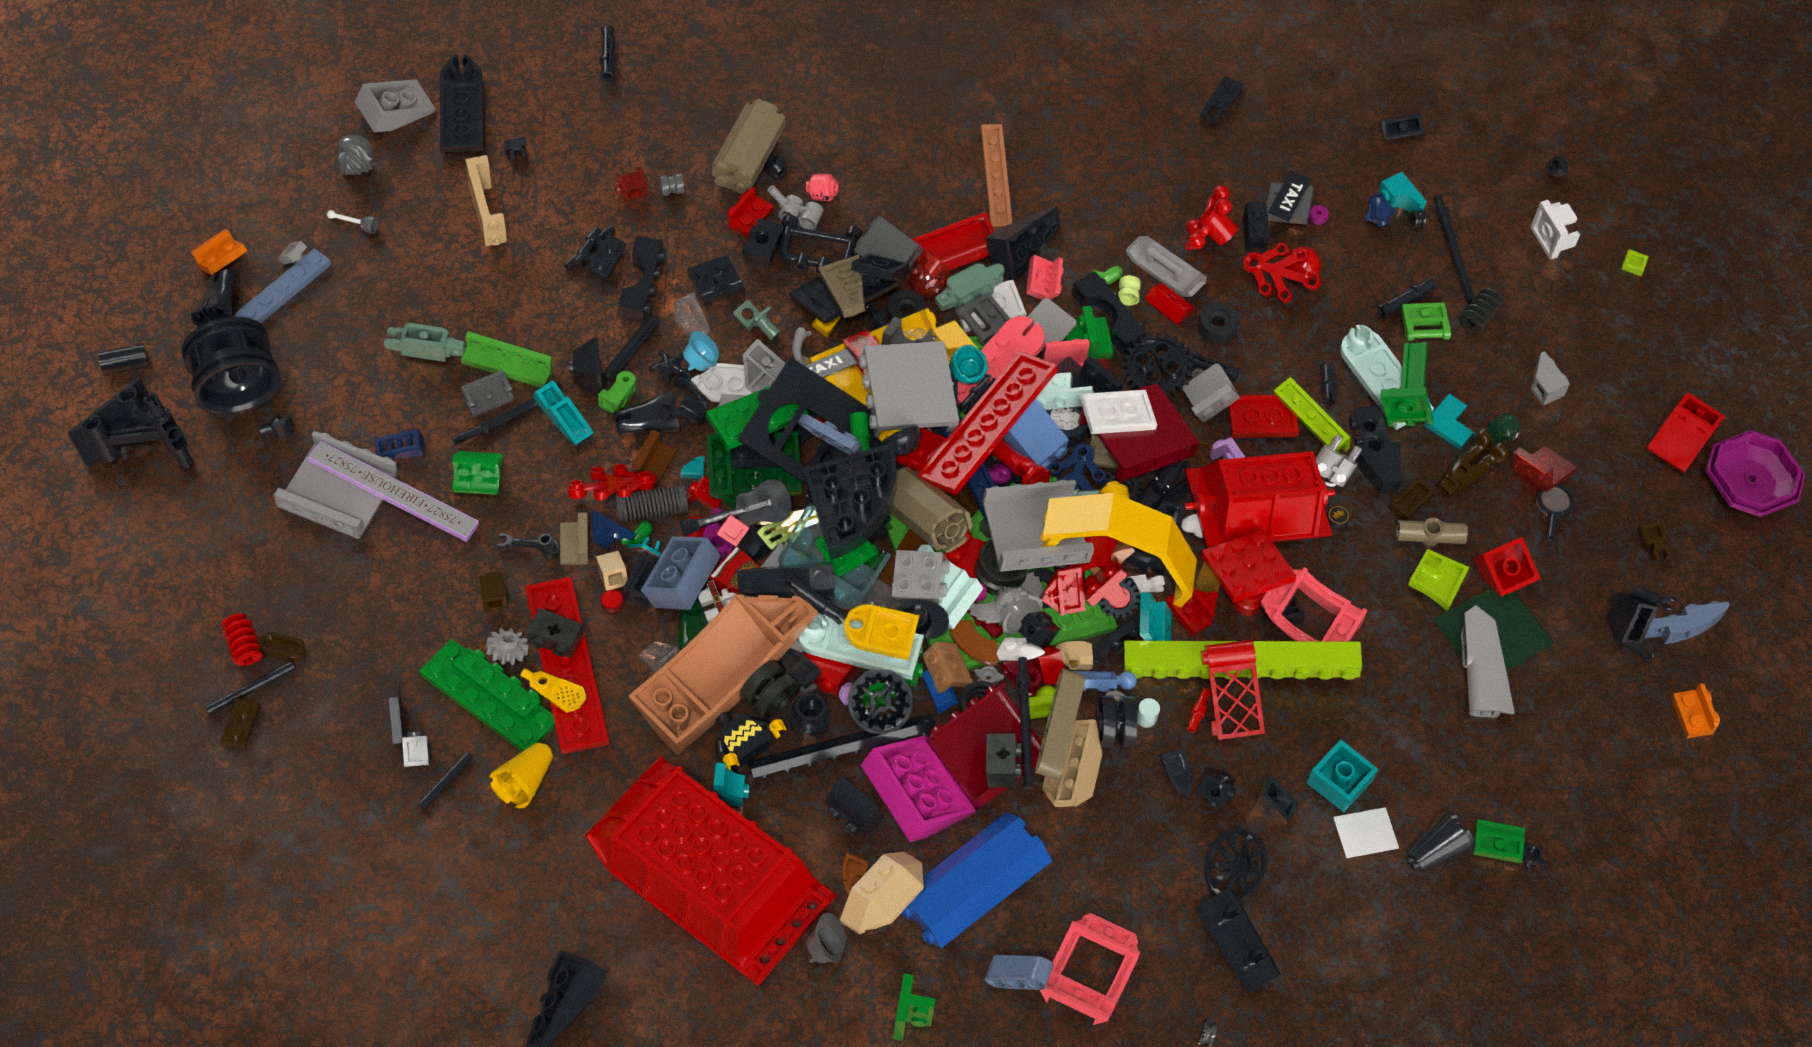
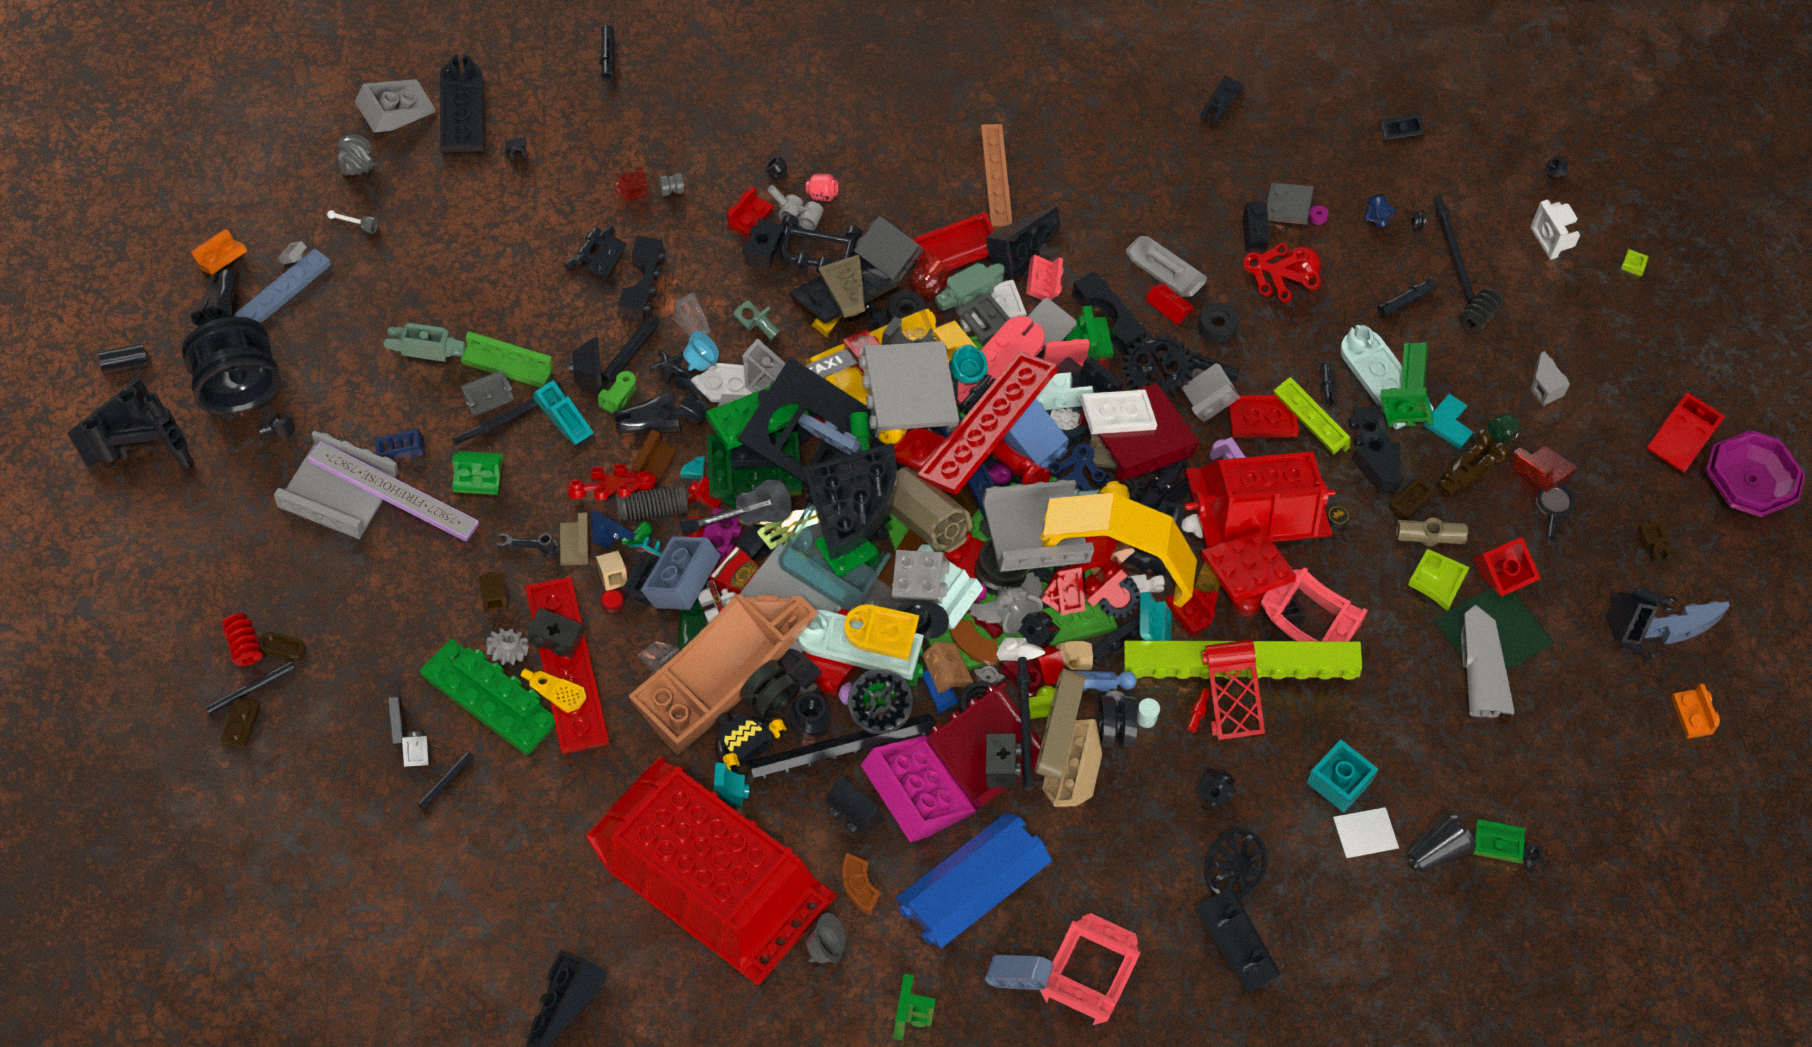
(479, 179): tan panel -> none
(521, 776): yellow cone -> none
(715, 280): black hinge -> none
(733, 530): coral tile -> none
(748, 146): dark tan brick -> none
(772, 579): black wedge -> none
(800, 335): light grey piece -> none
(823, 604): black pin -> none
(879, 267): black hinge -> none
(883, 892): tan wedge -> none
(904, 441): black piece -> none
(1111, 275): bright green arm -> none
(1129, 290): yellowish green wheel -> none
(1178, 770): black plate -> none
(1208, 1035): dark grey bush -> none
(1213, 221): red wheel -> none
(1275, 801): black slope -> none
(1289, 196): black sticker -> none
(1334, 465): light grey piece -> none
(1402, 193): teal arch -> none
(1425, 315): bright green plate -> none

